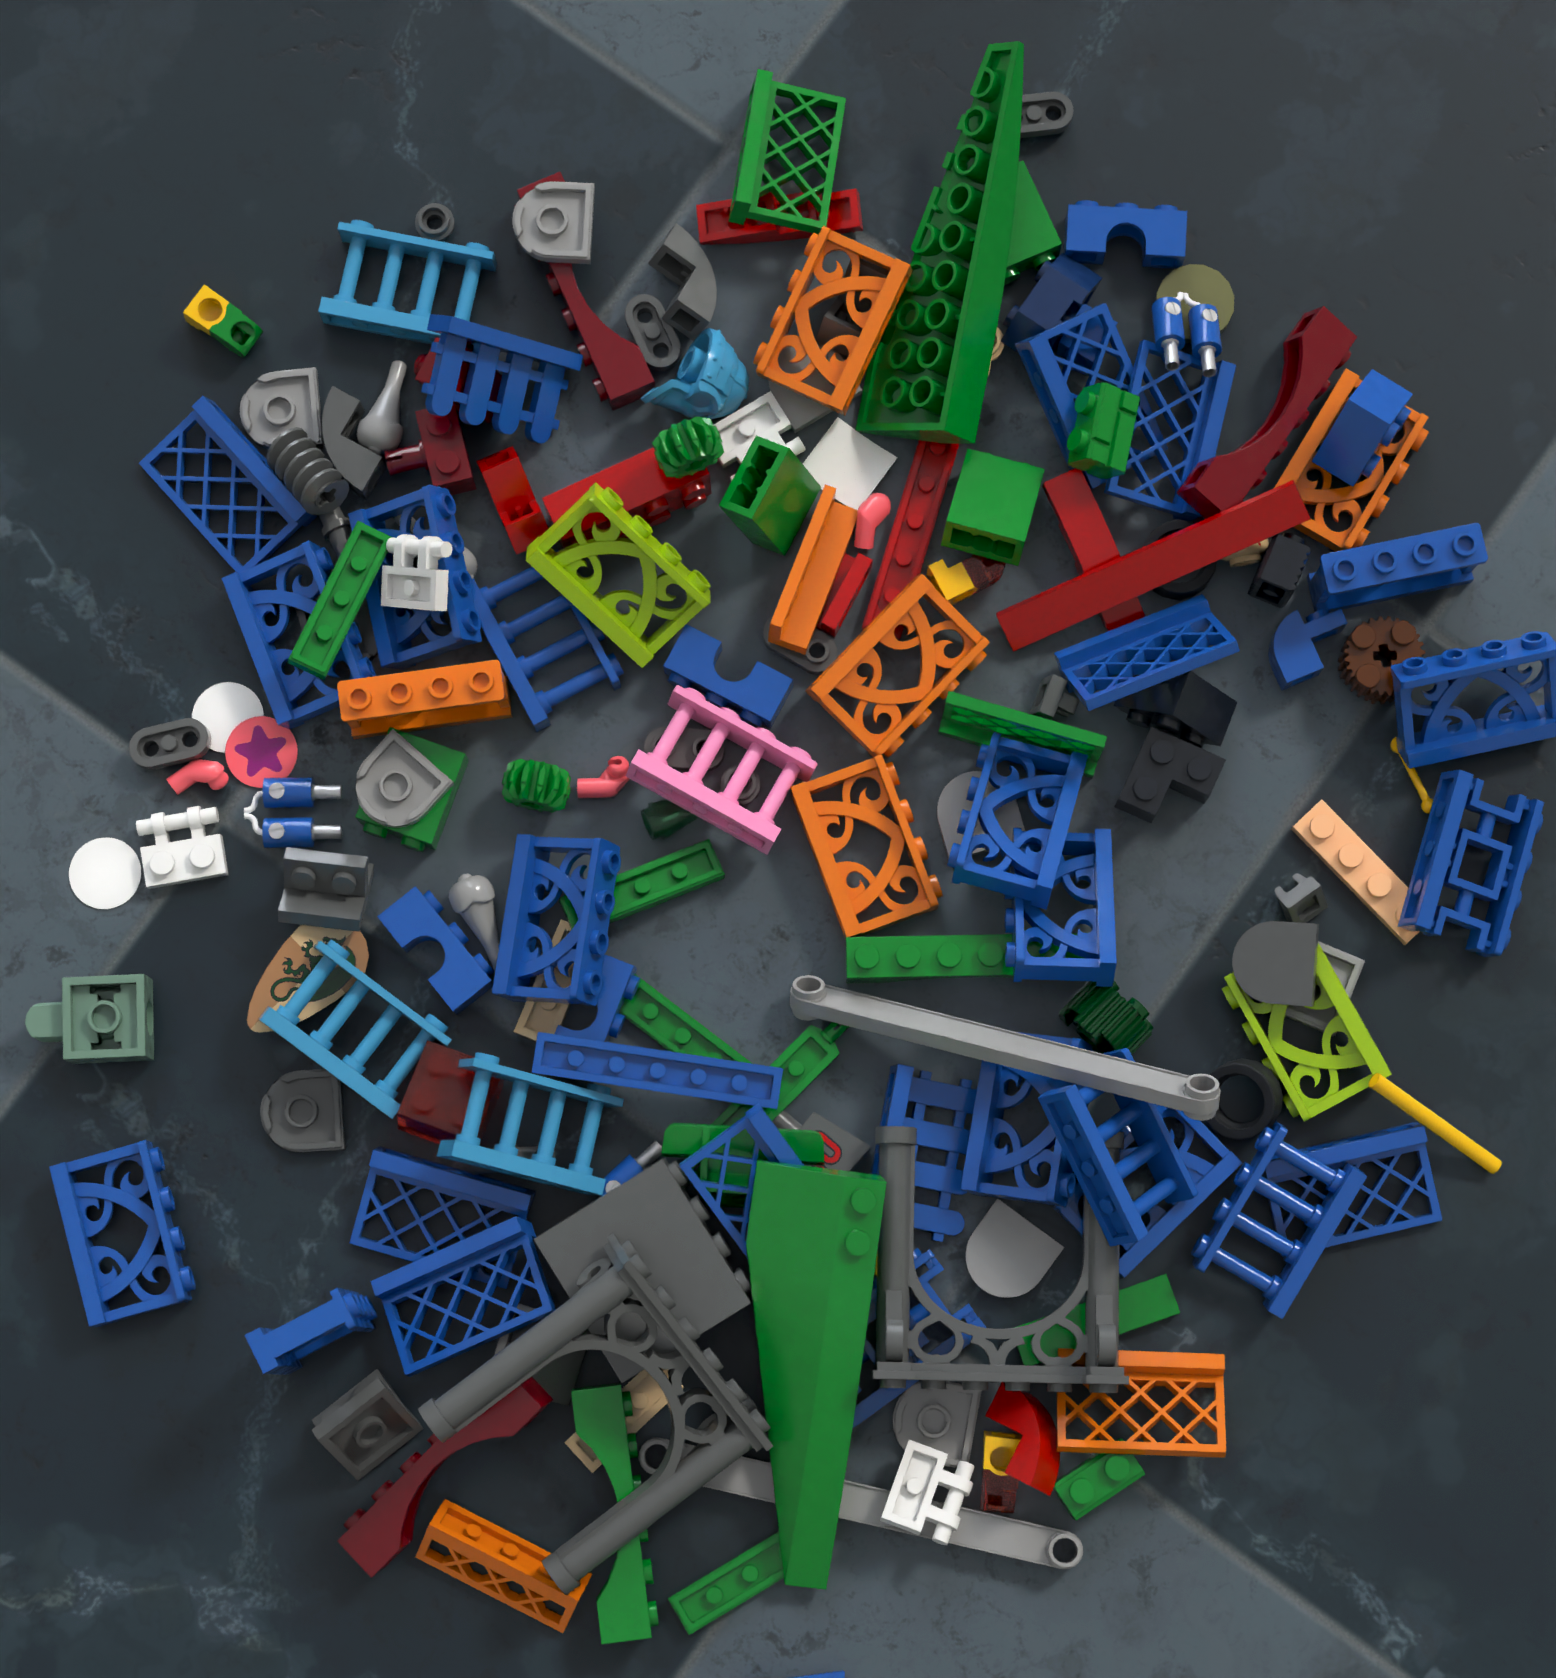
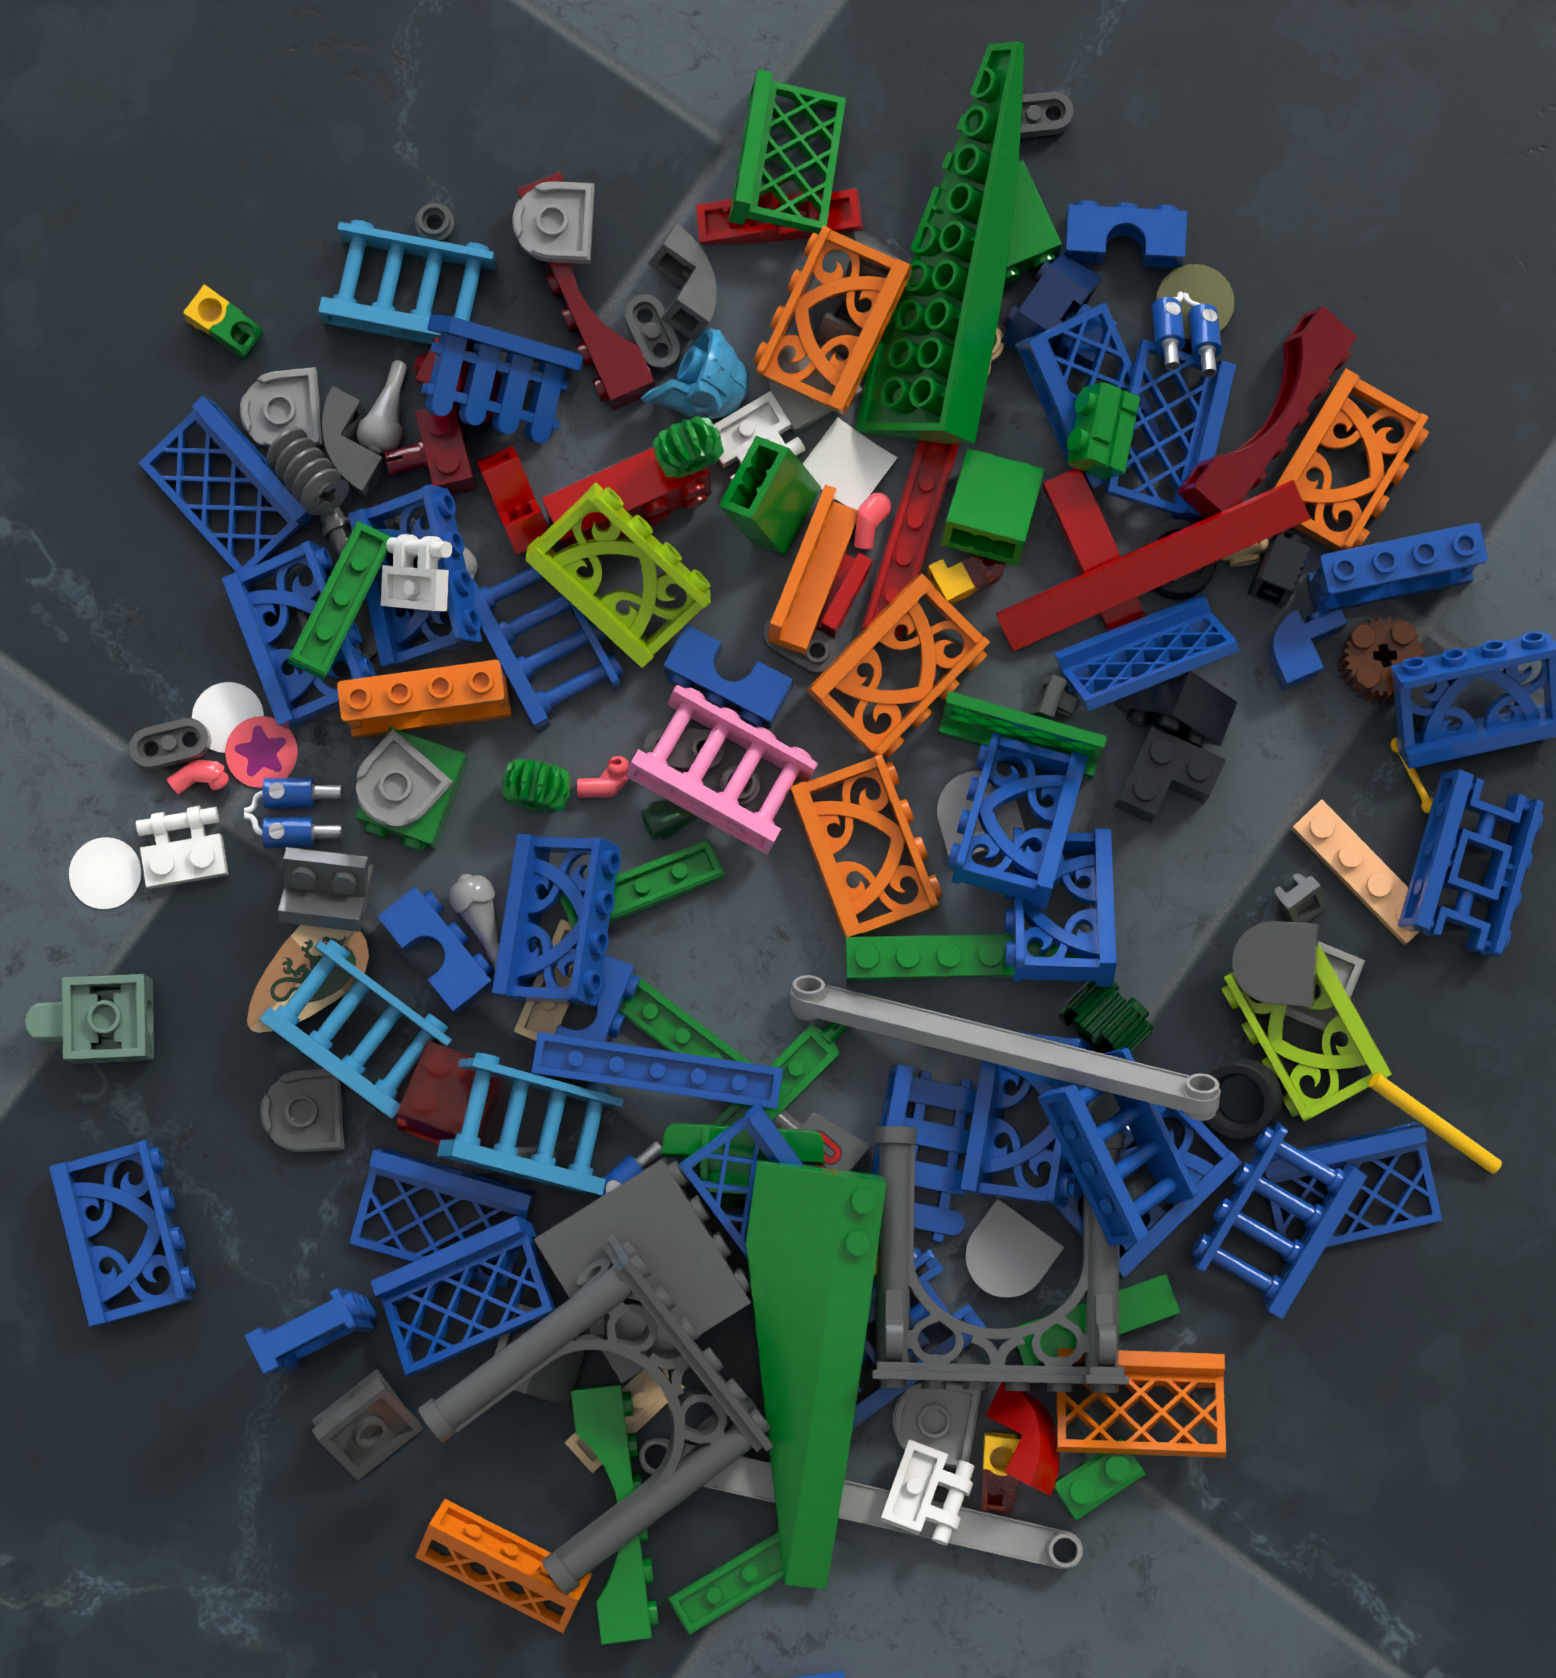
(388, 1525): dark red arch -> none
(1366, 422): blue brick -> none

